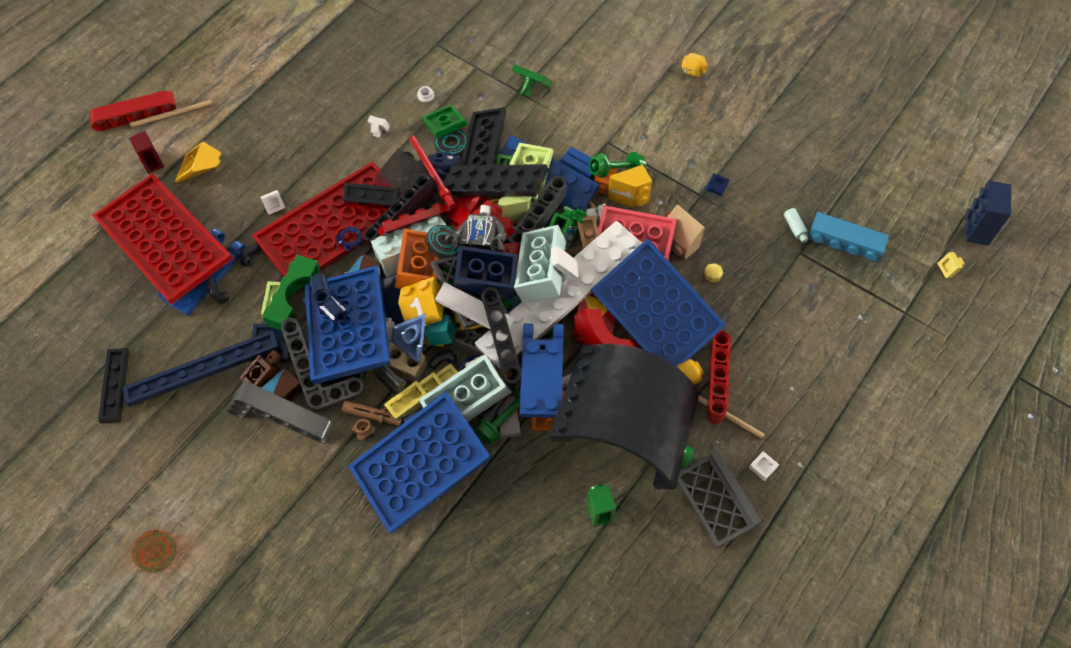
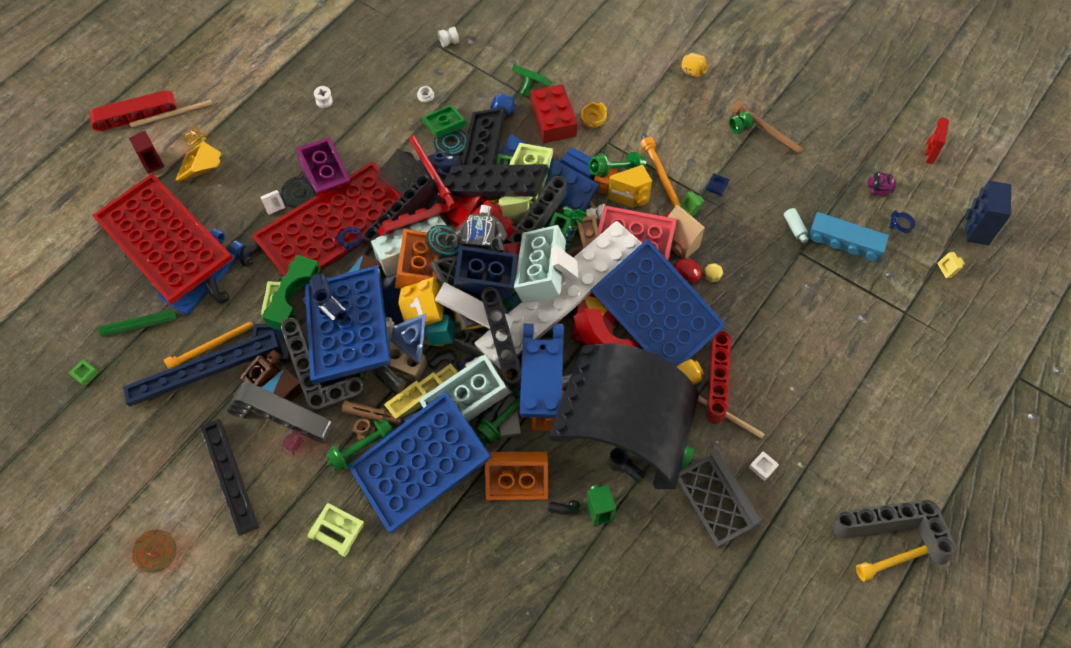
(83, 372): none -> bright green tile
(113, 384): black tile -> none
(137, 323): none -> green axle
(172, 362): none -> light orange piece
(193, 137): none -> clear yellow tile
(229, 477): none -> black plate
(293, 442): none -> clear pink plate
(294, 184): none -> clear smoke tile
(322, 165): none -> magenta slope
(323, 97): none -> white wheel
(337, 458): none -> green piece
(340, 523): none -> yellowish green plate
(370, 194): black plate -> none
(378, 125): white tile -> none
(448, 37): none -> white wheel
(503, 100): none -> blue head
(517, 476): none -> orange slope
(553, 113): none -> red brick
(563, 509): none -> black arm
(594, 115): none -> yellow hair
(626, 465): none -> black pin
(649, 146): none -> light orange piece
(688, 269): none -> red hair
(692, 203): none -> bright green tile
(740, 107): none -> medium nougat piece
(740, 122): none -> green wheel
(868, 570): none -> yellow piece
(882, 184): none -> magenta head
(894, 223): none -> clear blue piece
(897, 521): none -> dark grey beam
(937, 140): none -> red plate

